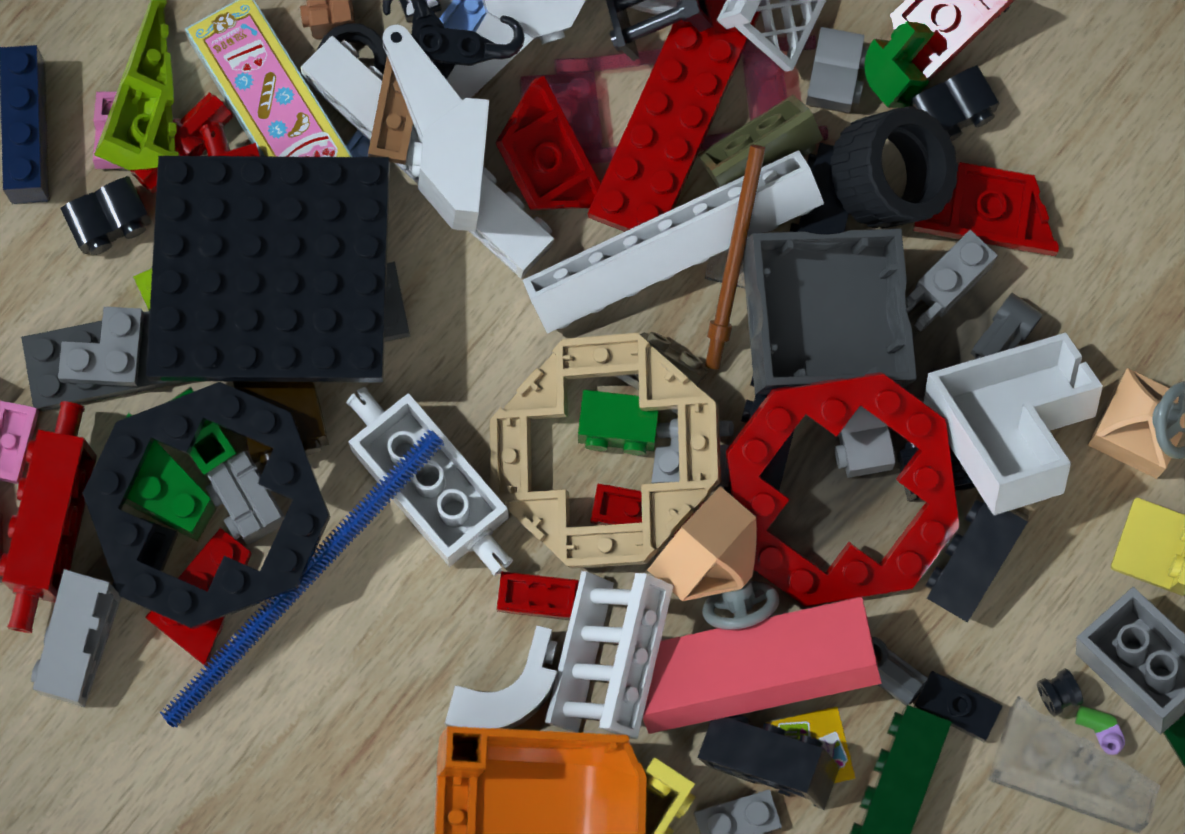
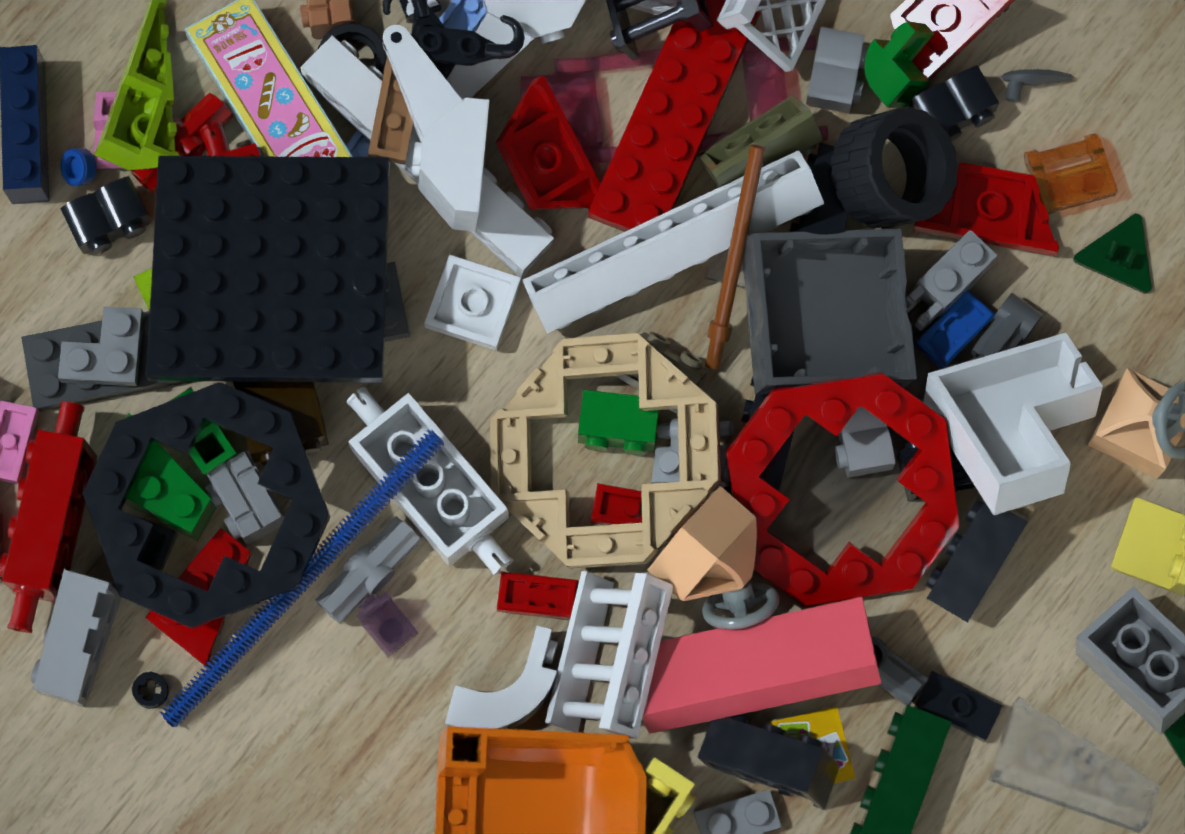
(78, 166): none -> blue tile
(142, 681): none -> black bush
(368, 570): none -> light grey piece
(385, 623): none -> clear purple bracket
(472, 302): none -> white plate
(954, 330): none -> blue plate
(1030, 77): none -> dark grey bar
(1060, 692): black wheel -> none
(1073, 184): none -> clear orange plate
(1105, 727): arm -> none
(1120, 255): none -> dark green piece

